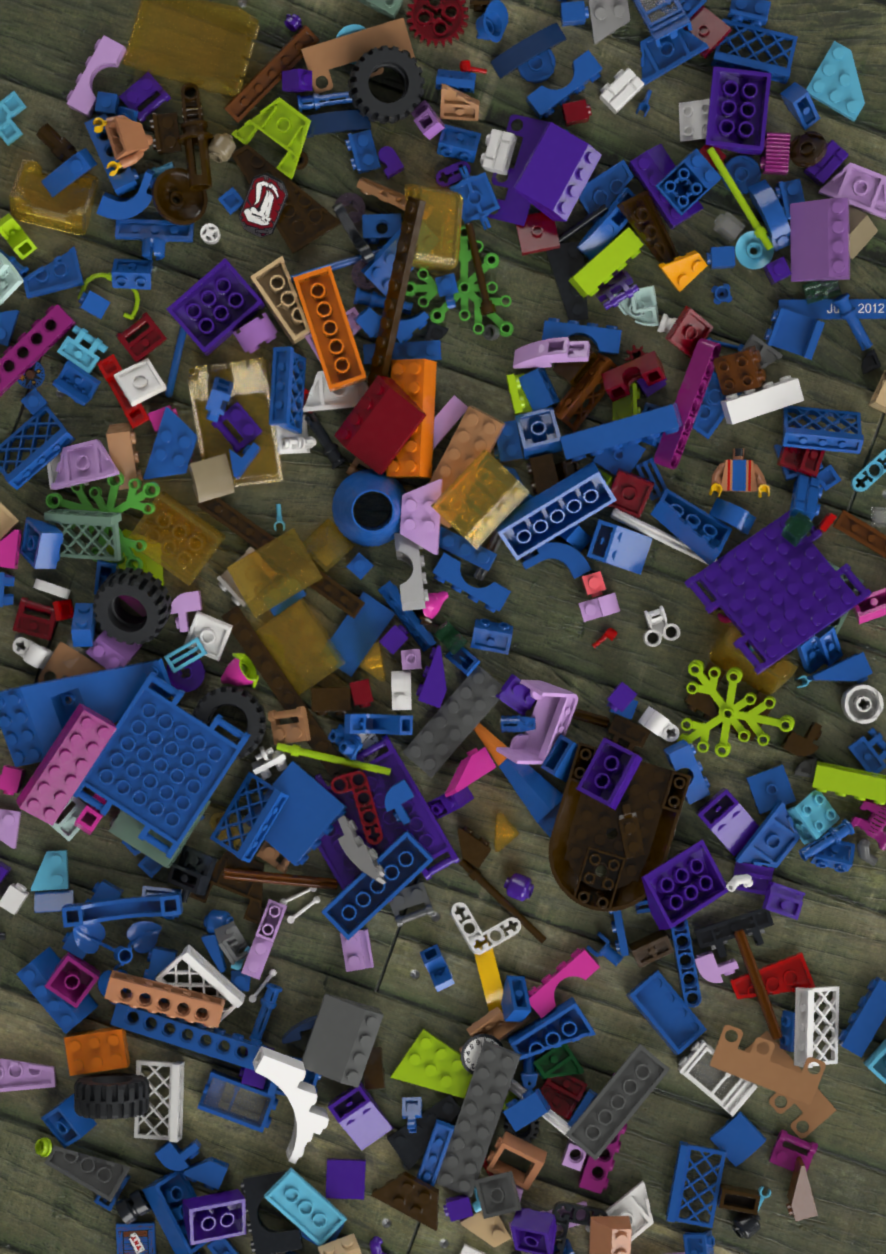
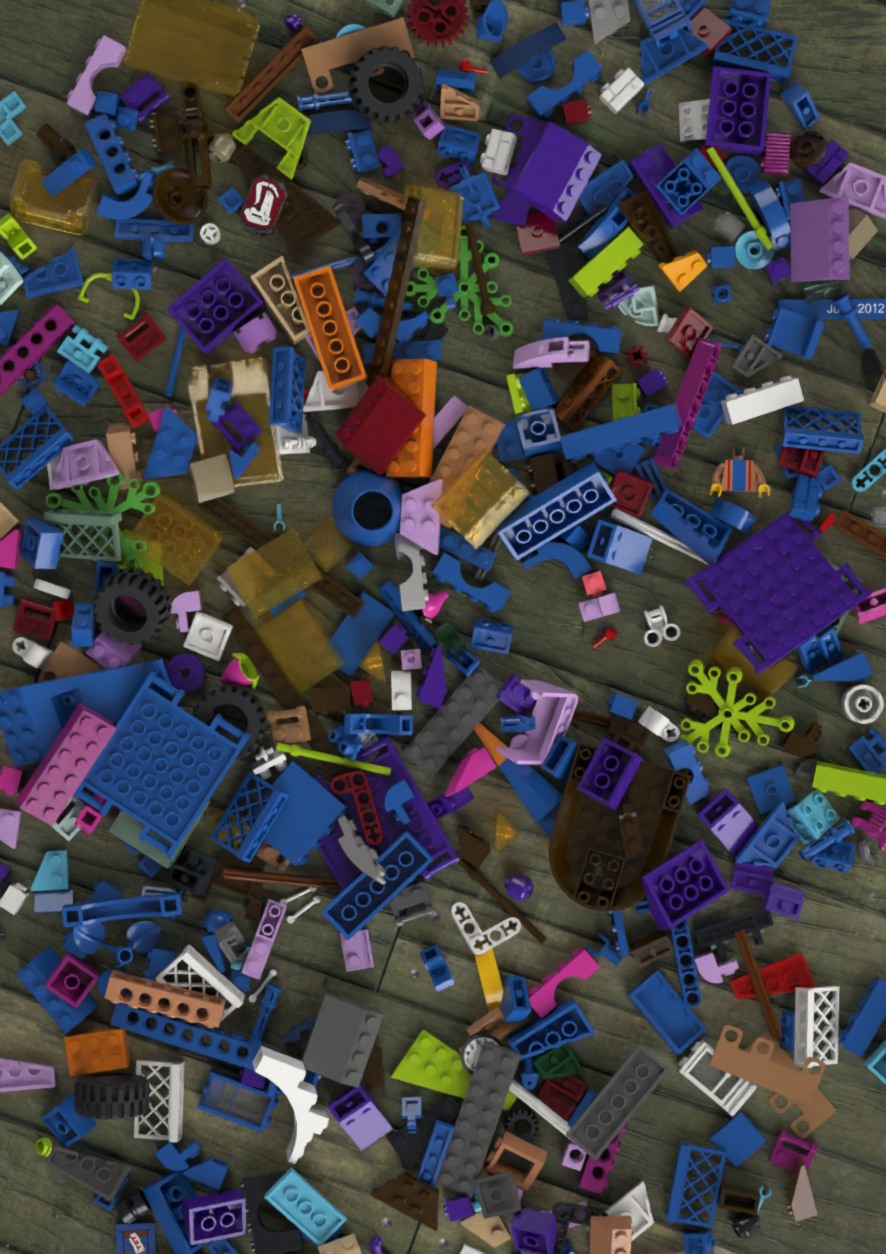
(93, 304): blue brick -> none
(126, 140): nougat torso -> none
(140, 382): white tile -> none
(200, 646): medium azure tile -> none
(297, 80): dark purple brick -> none
(345, 1178): dark purple tile -> none
(526, 1109): blue piece -> none
(620, 378): dark red arch -> none
(620, 697): dark purple brick -> none
(740, 371): reddish brown bracket -> none
(744, 879): white arm -> none
(797, 528): clear green brick -> none
(838, 83): medium azure plate -> none

